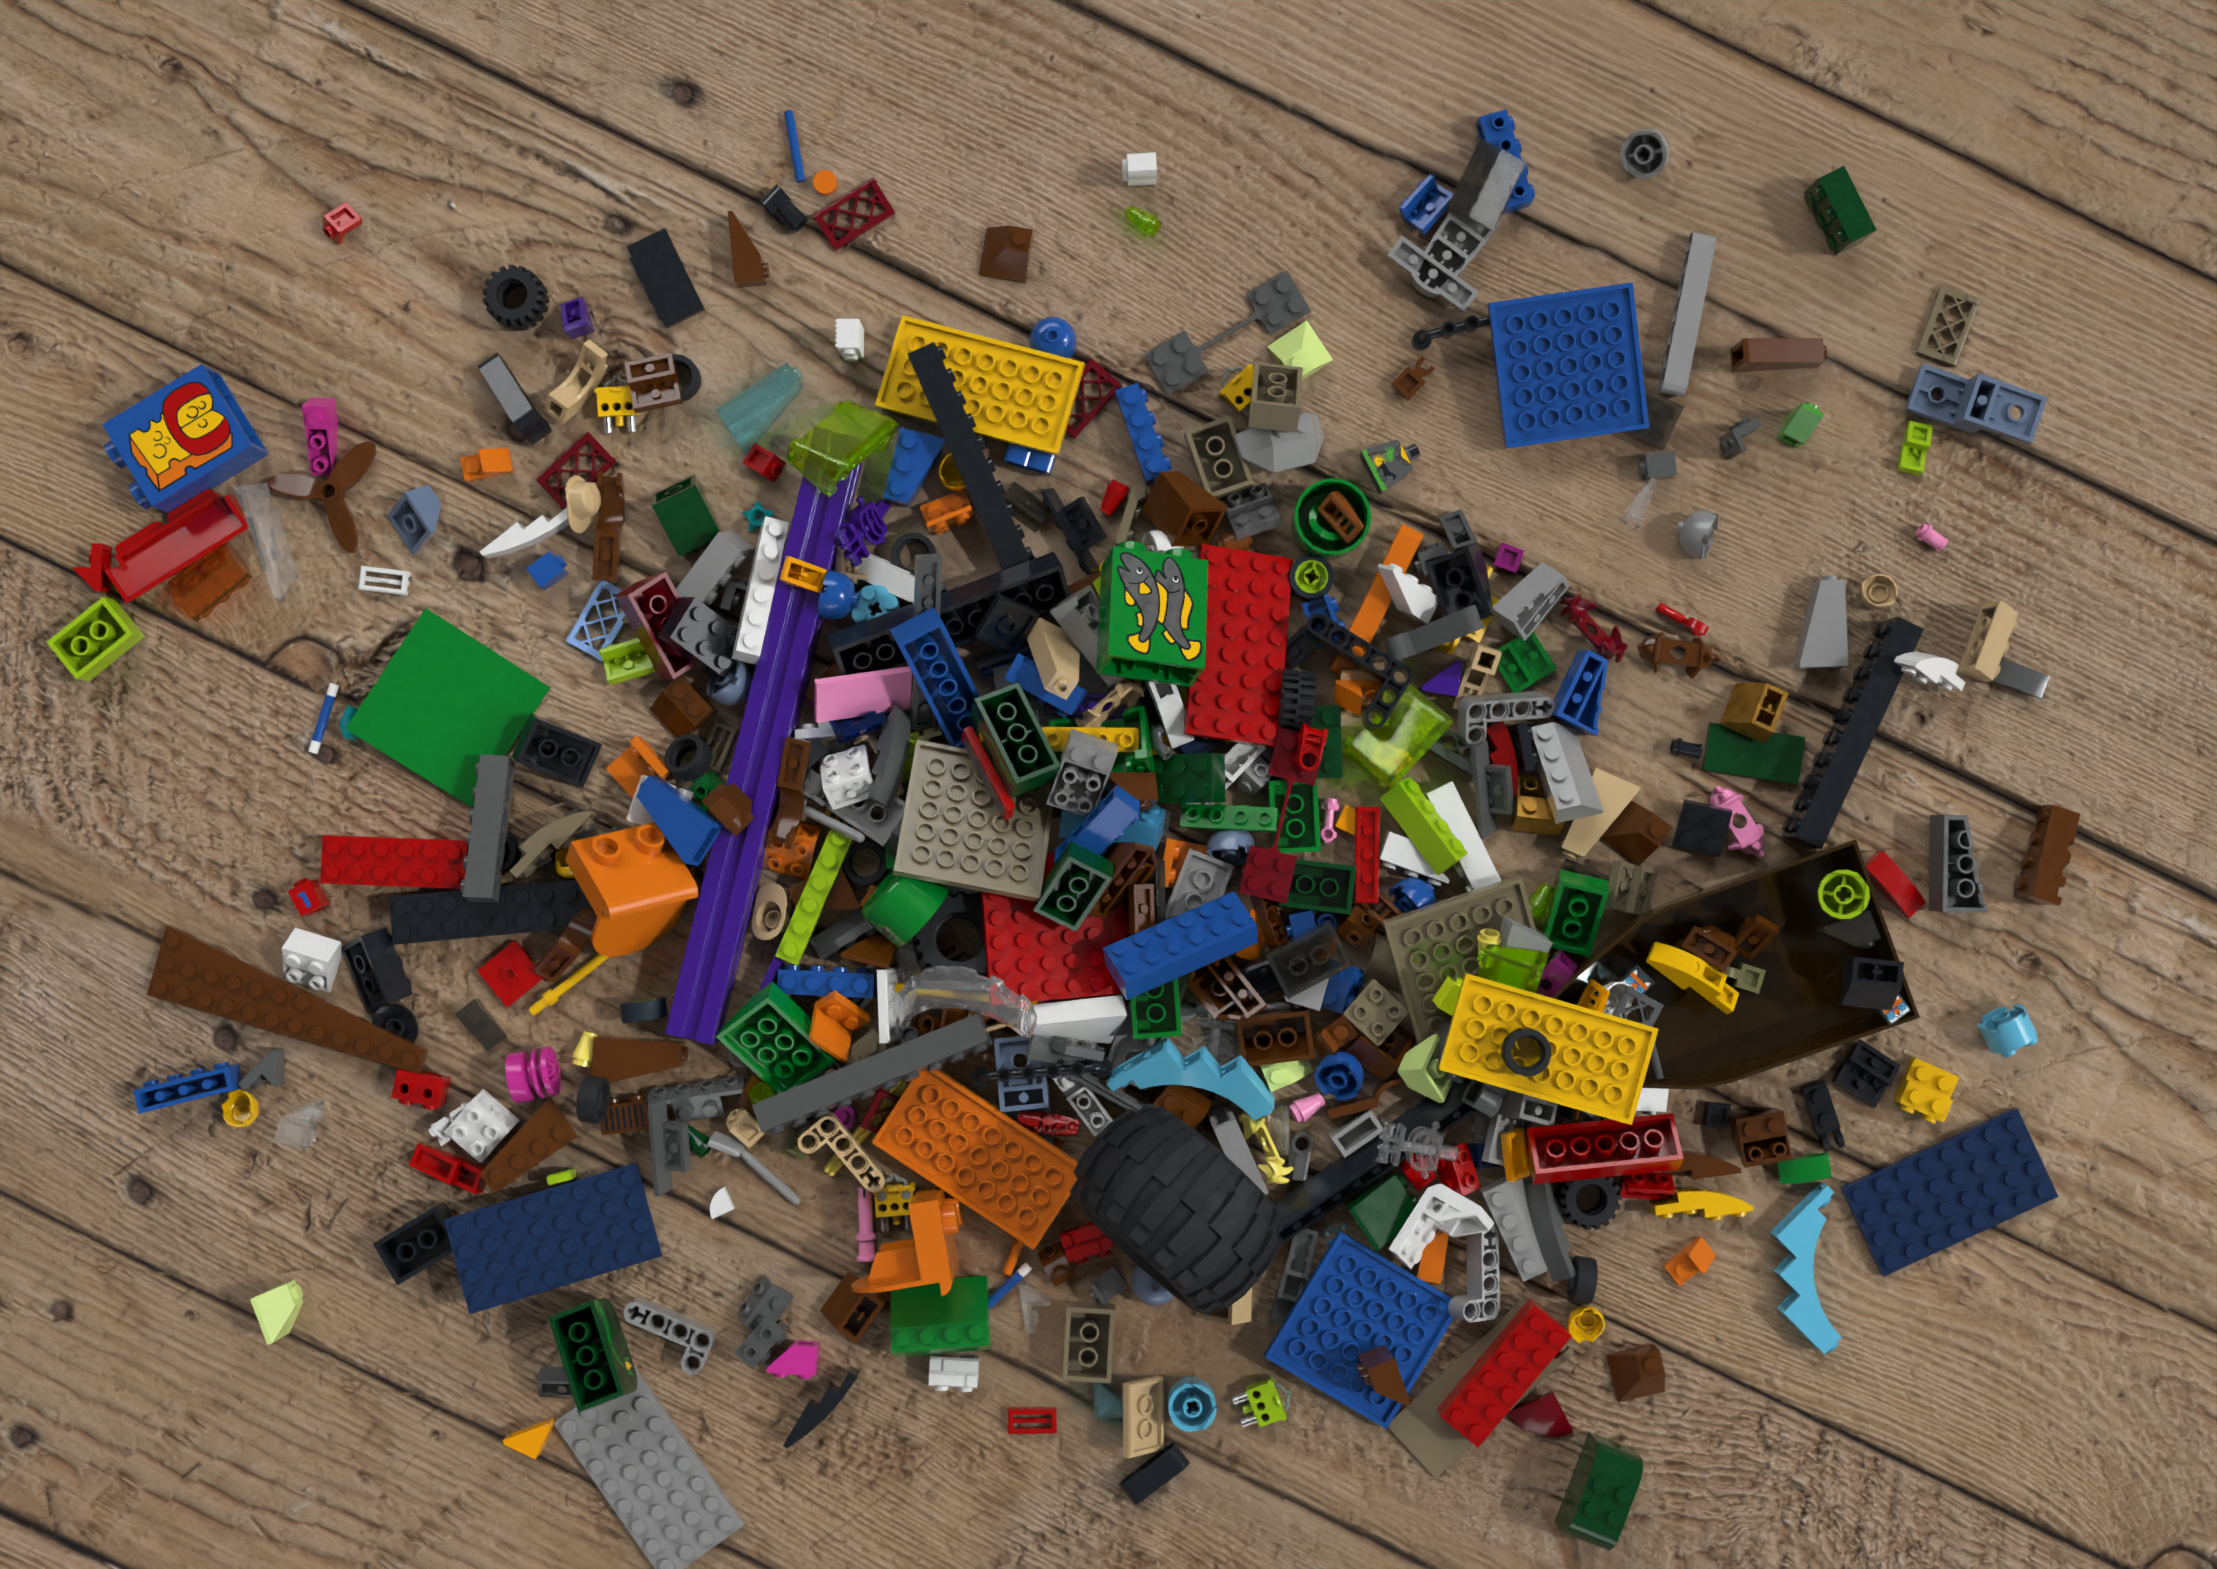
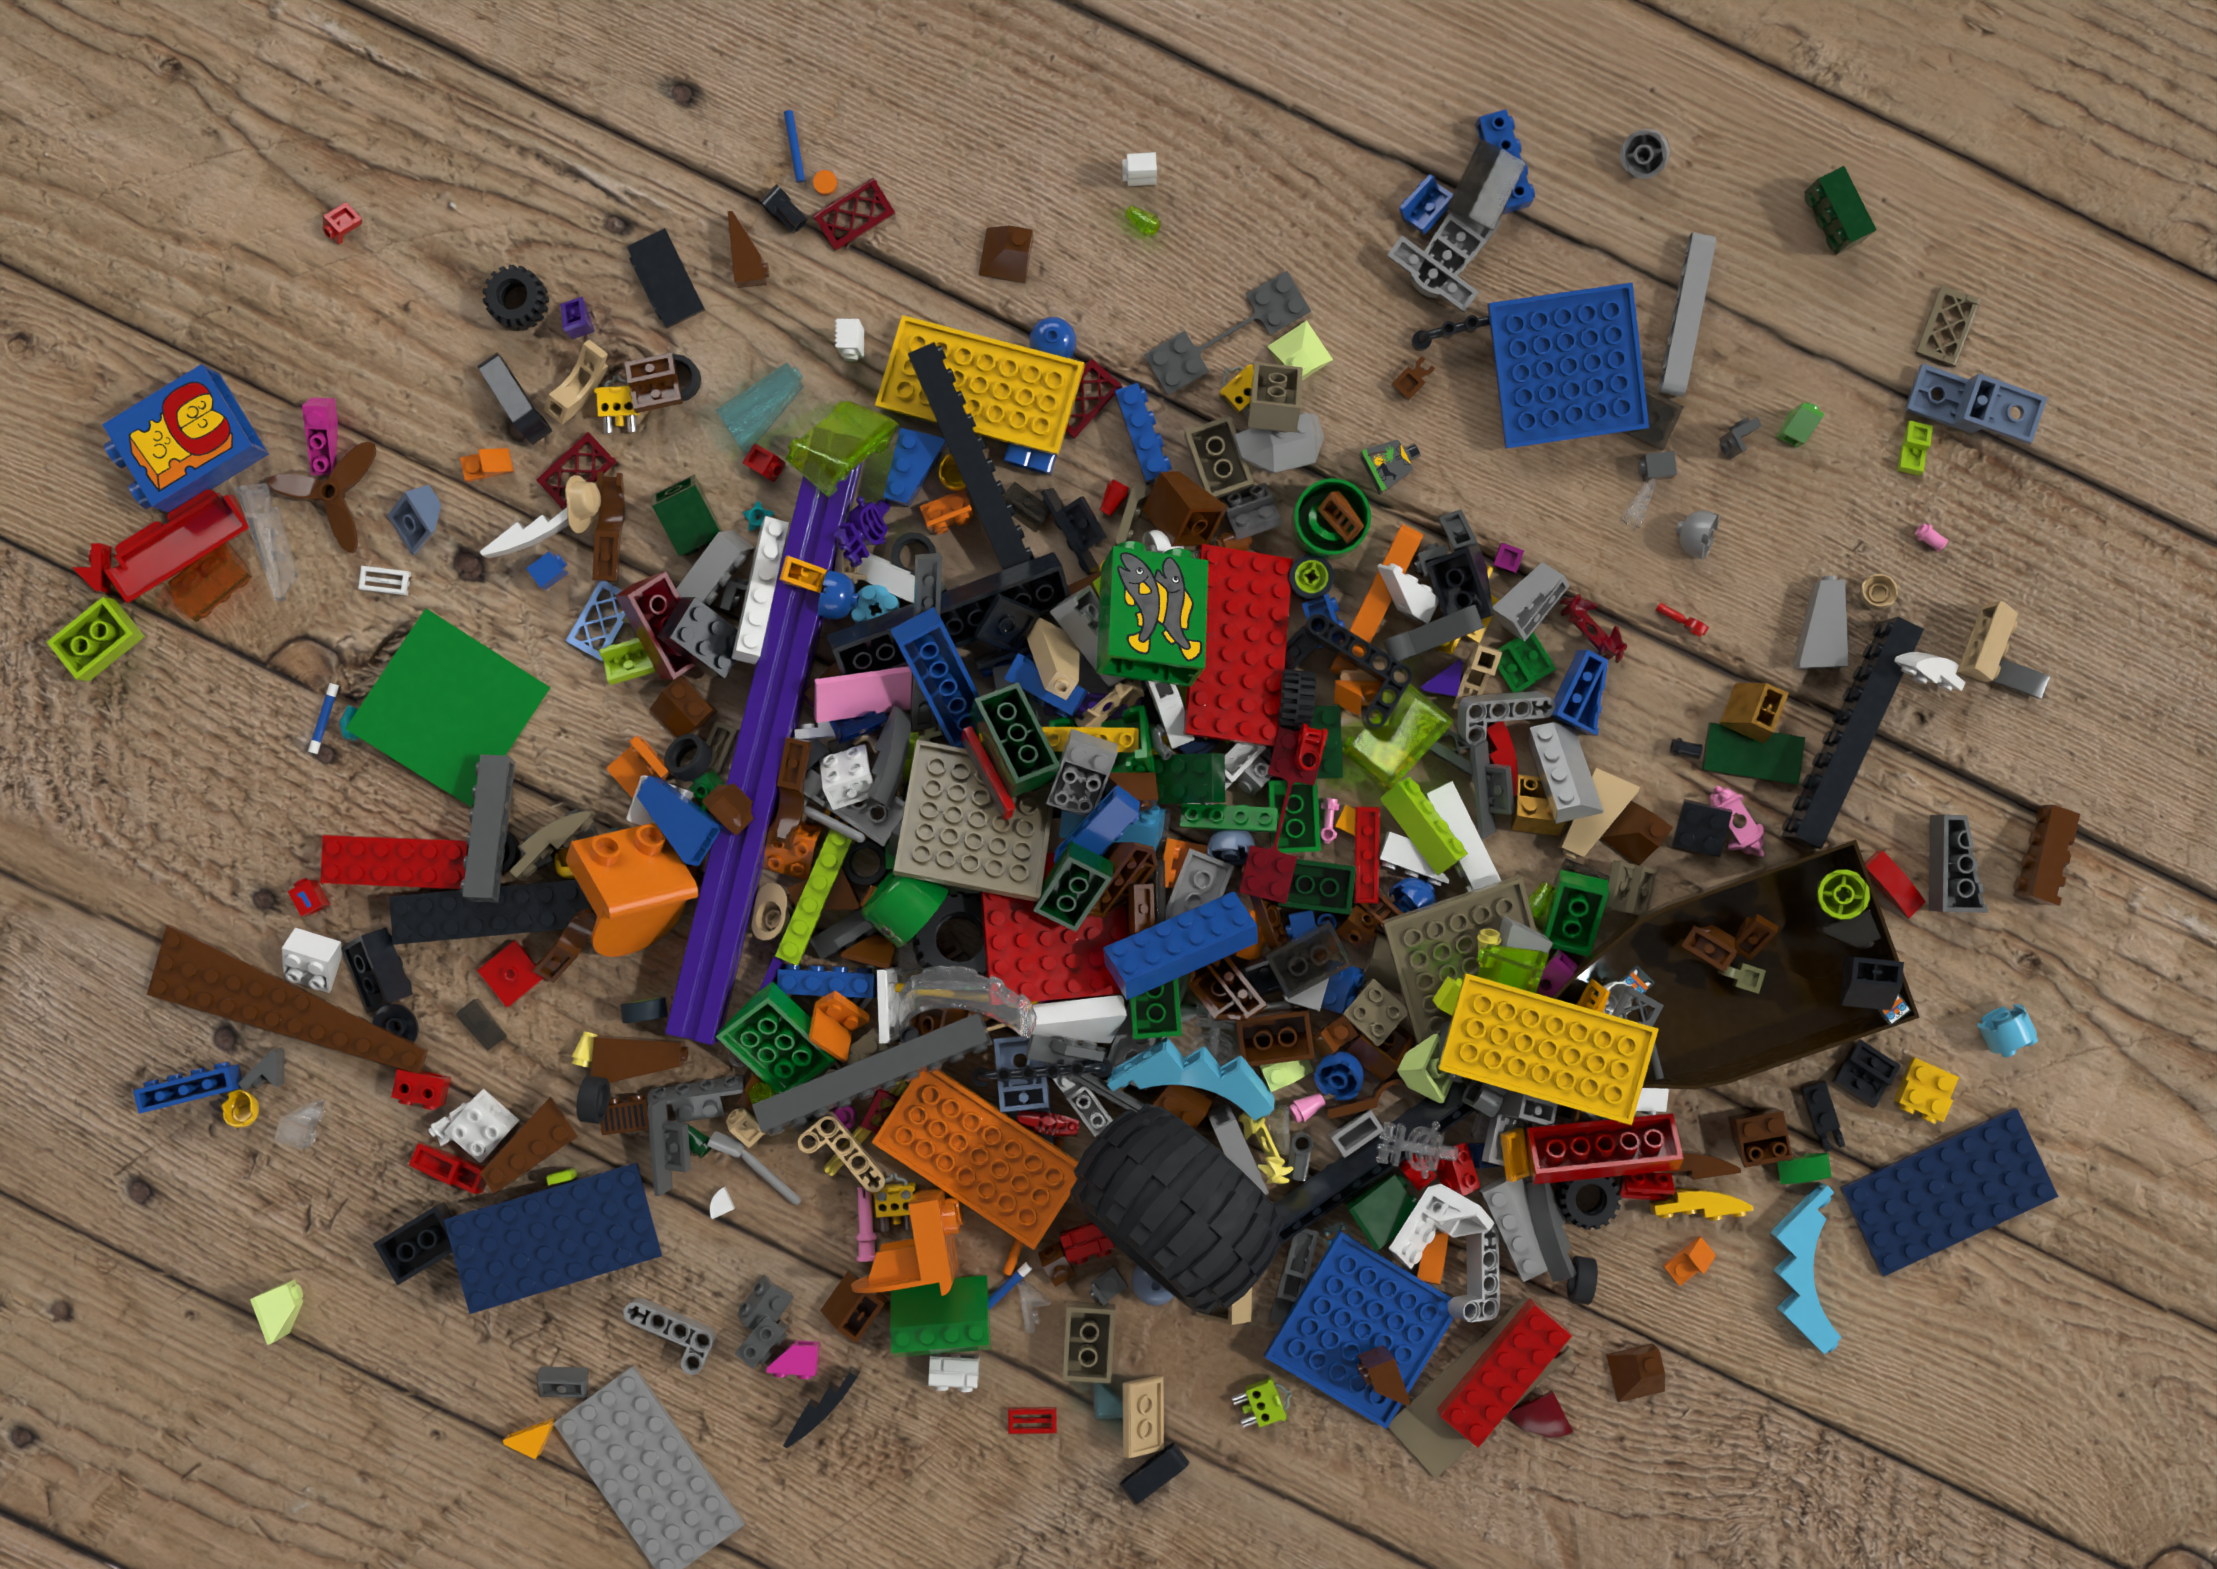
(533, 1074): dark pink wheel -> none
(551, 996): yellow bar -> none
(556, 750): black slope -> none
(594, 1353): dark green brick -> none
(734, 687): sand blue cylinder -> none
(791, 1144): olive tile -> none
(1196, 1417): medium azure brick -> none
(1521, 737): black plate -> none
(1544, 1058): black tyre -> none
(1585, 1323): yellow hair -> none
(1600, 1492): dark green brick -> none
(1657, 649): reddish brown piece -> none
(1693, 972): yellow slope -> none
(1716, 1114): black tile -> none
(1777, 354): reddish brown slope -> none

